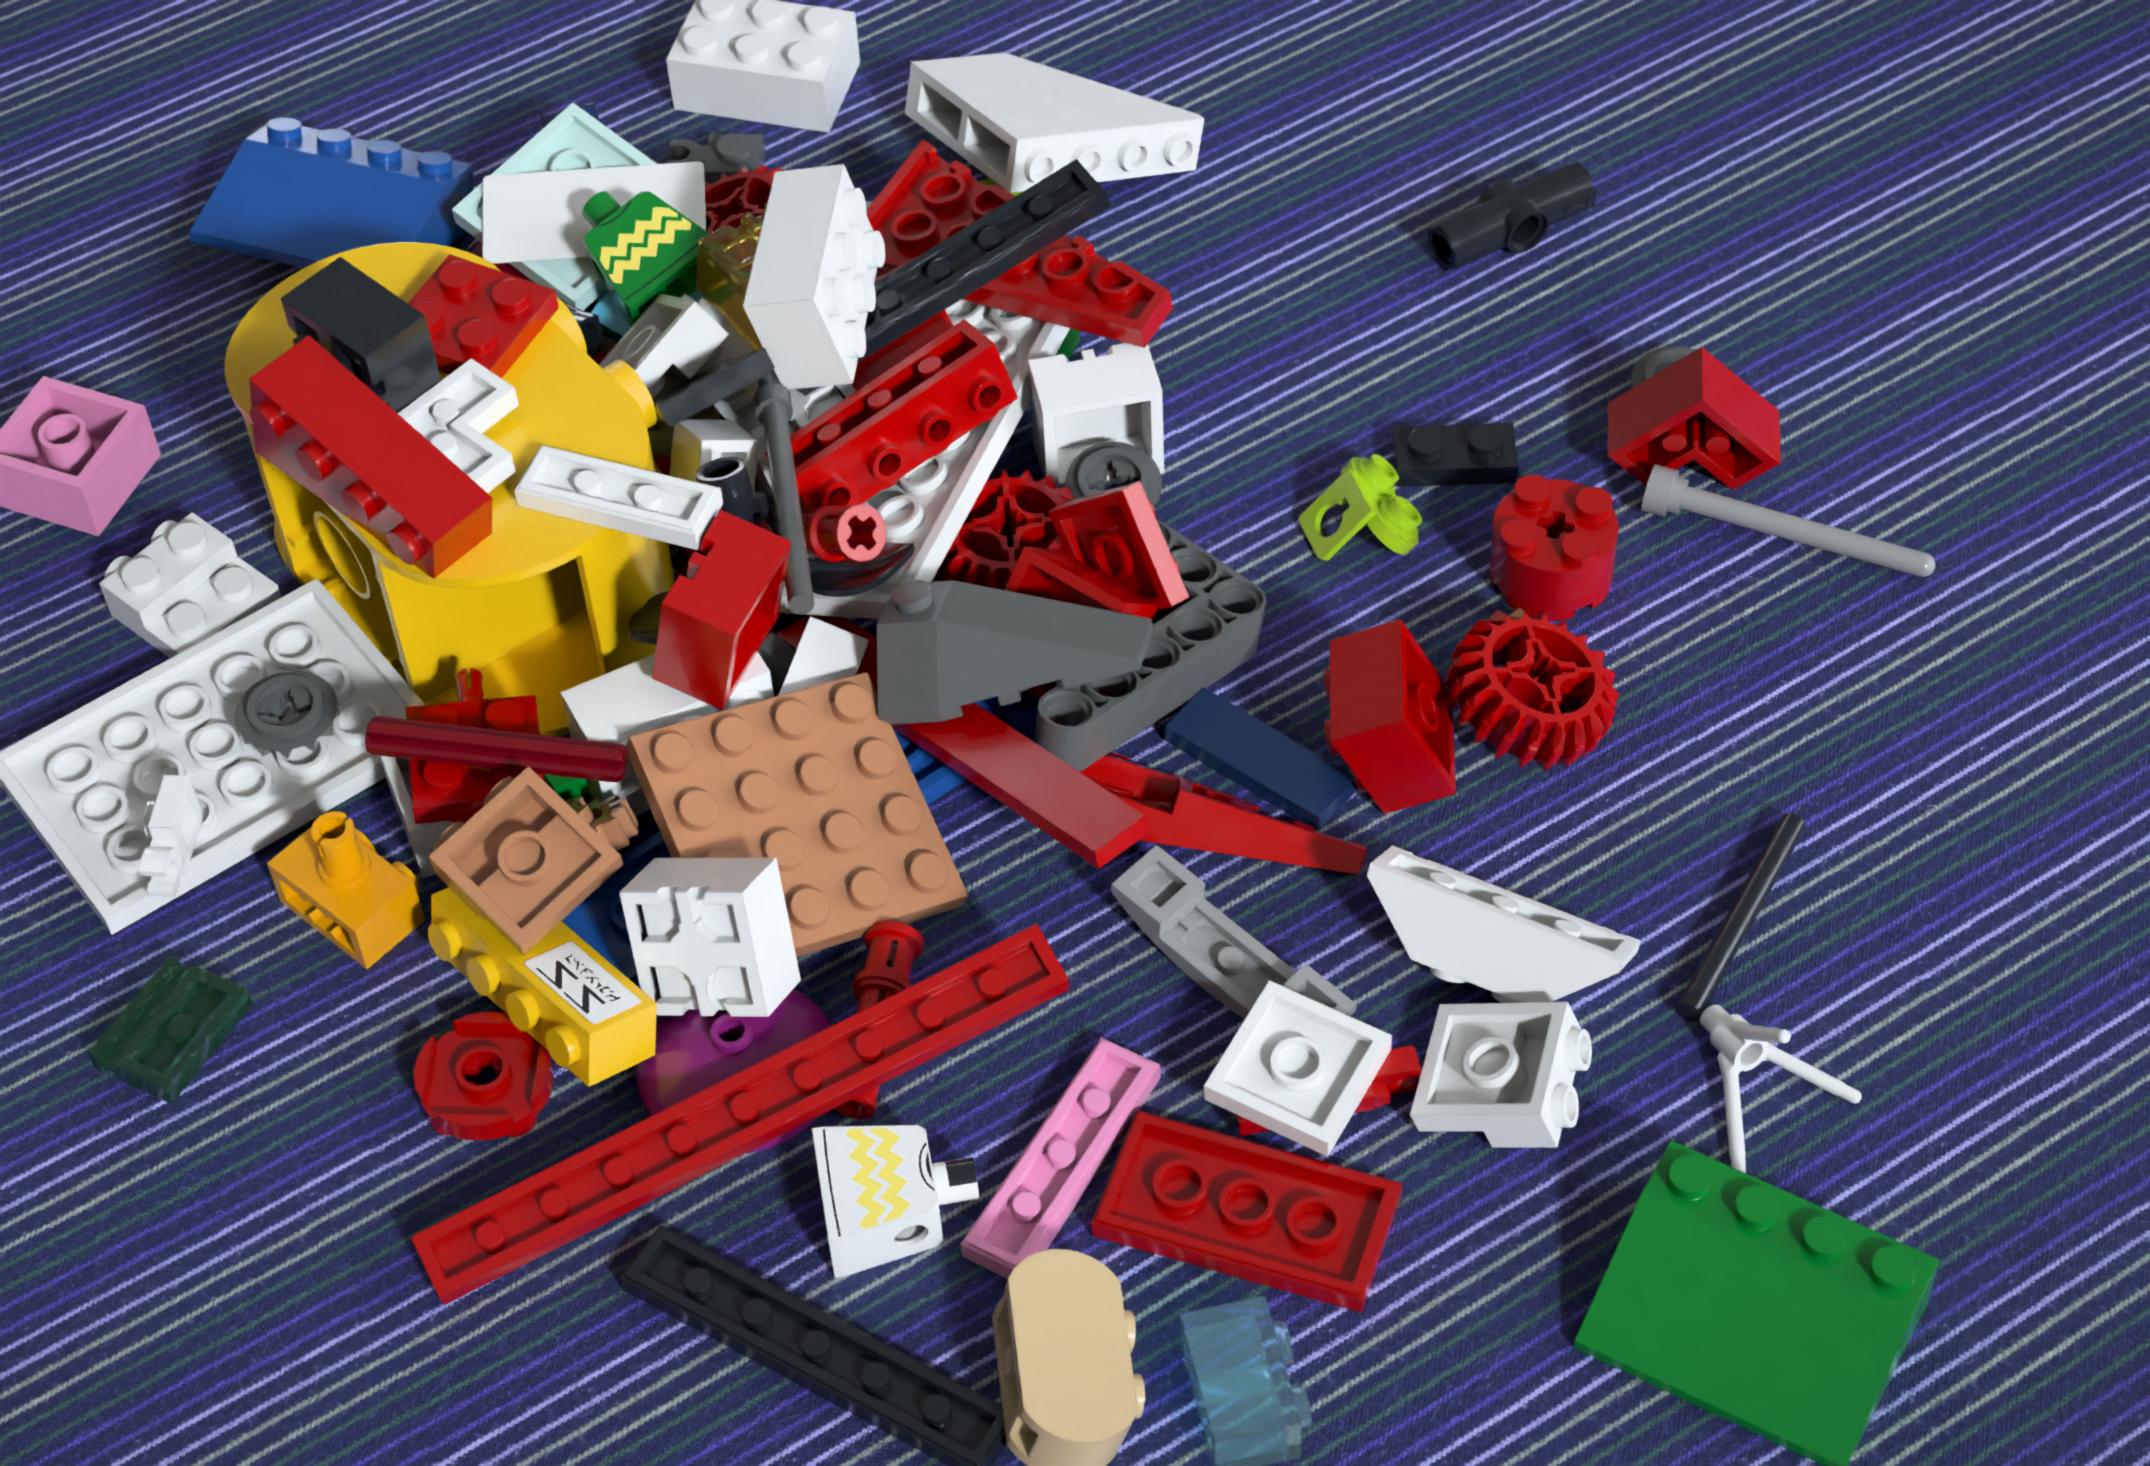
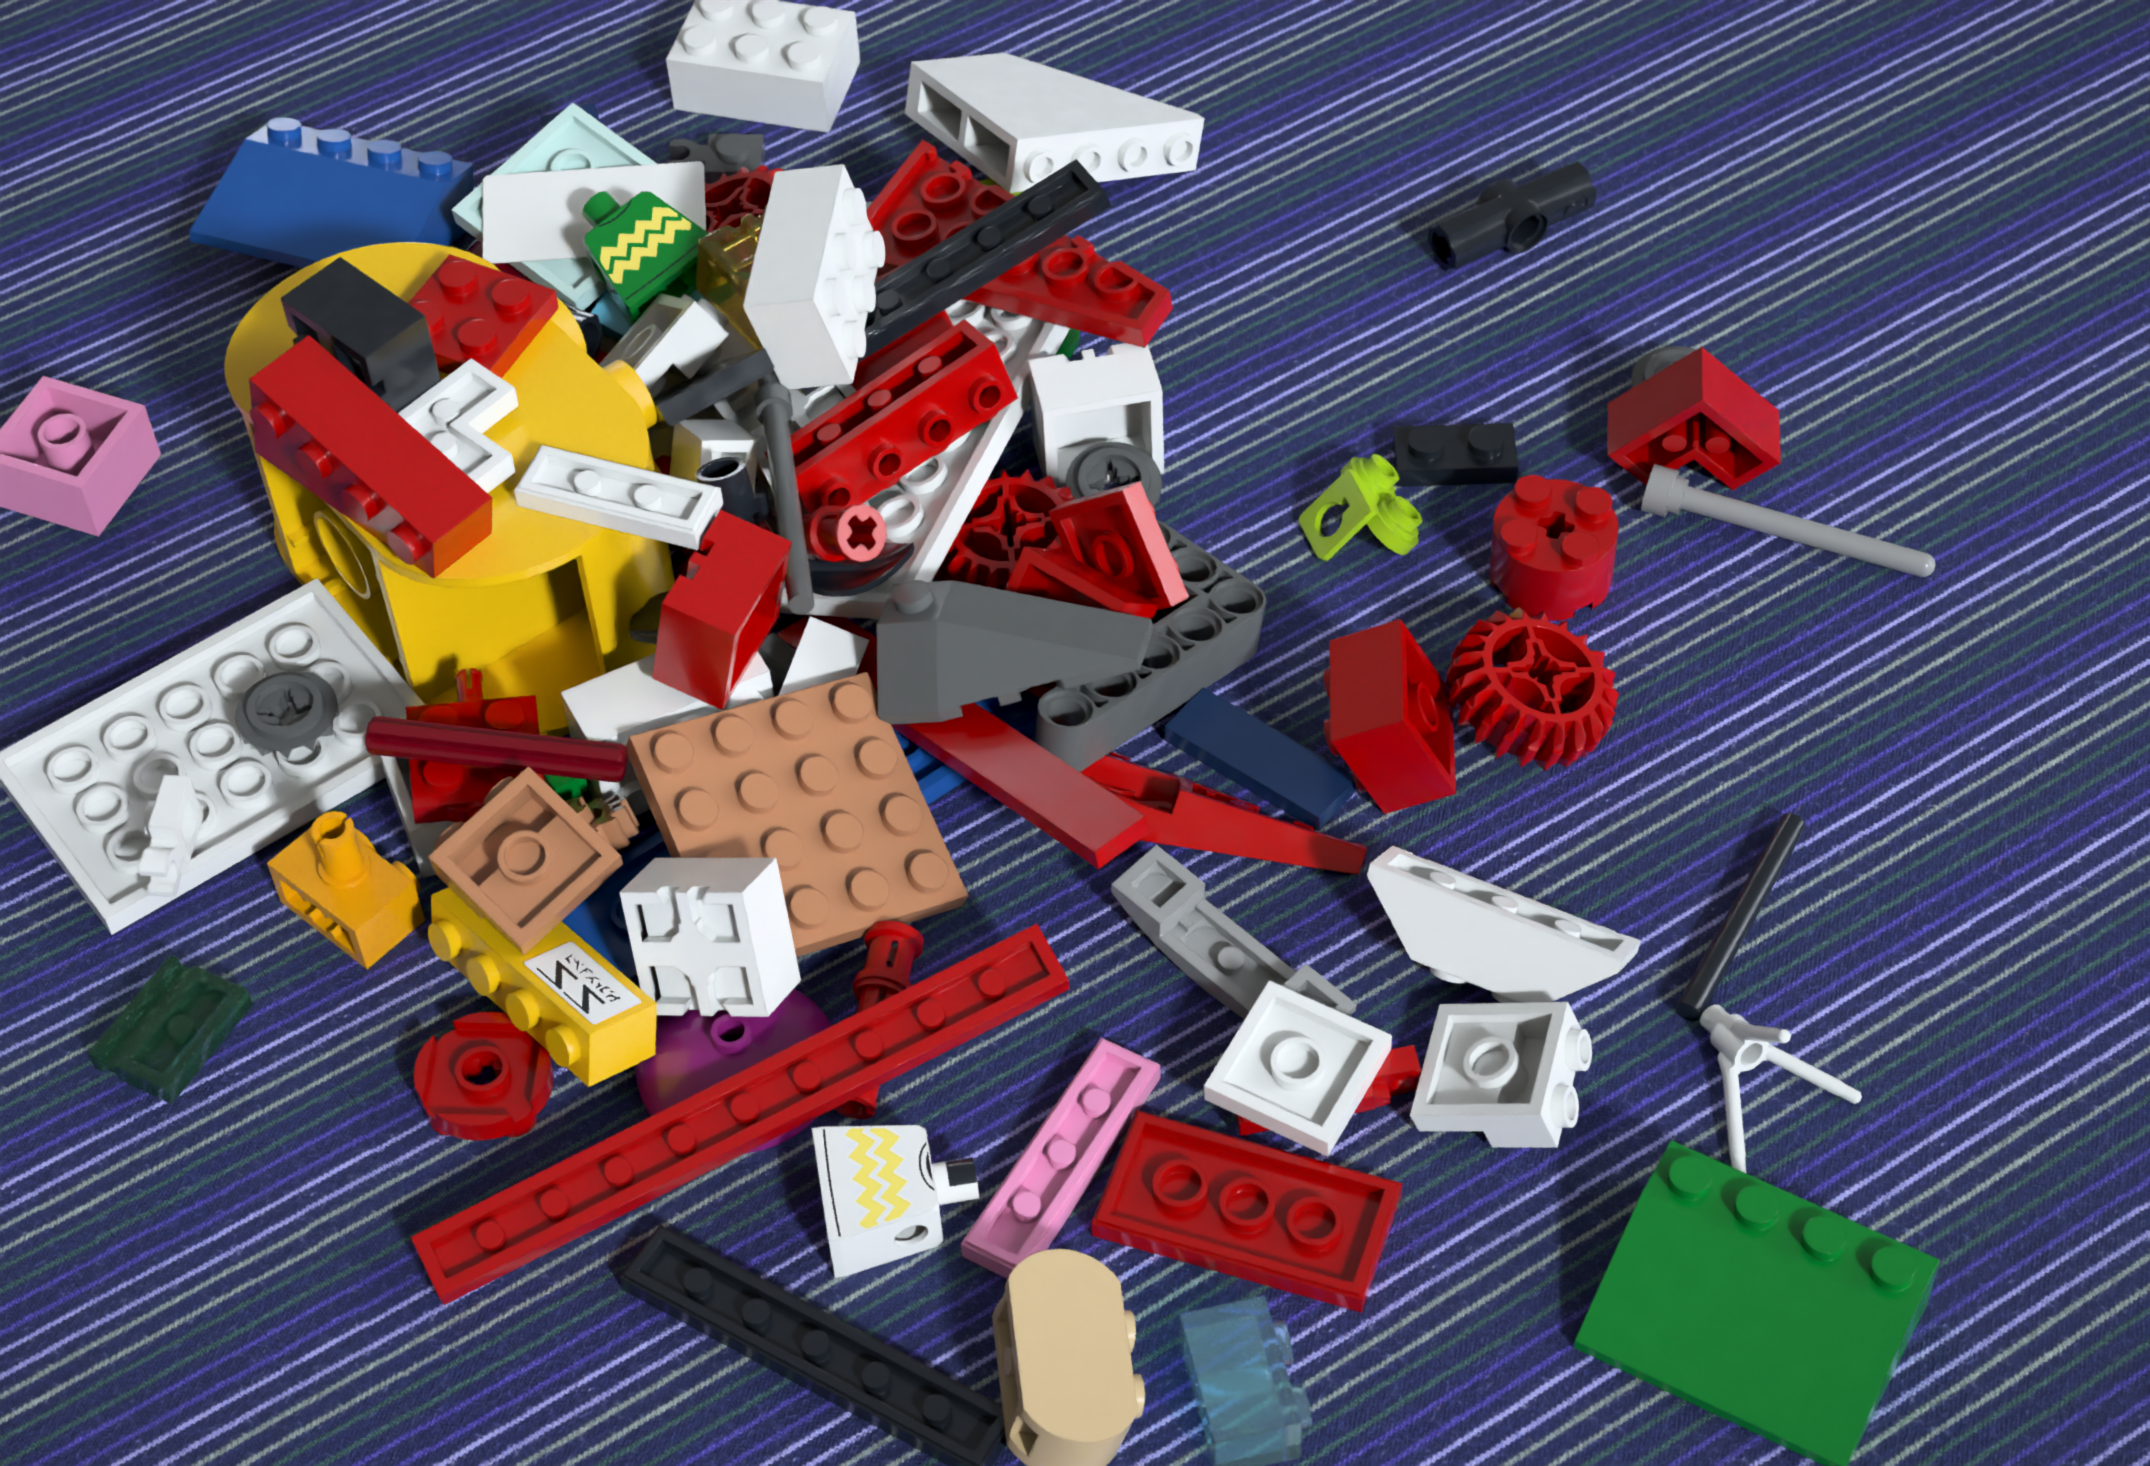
(184, 586): white plate -> none

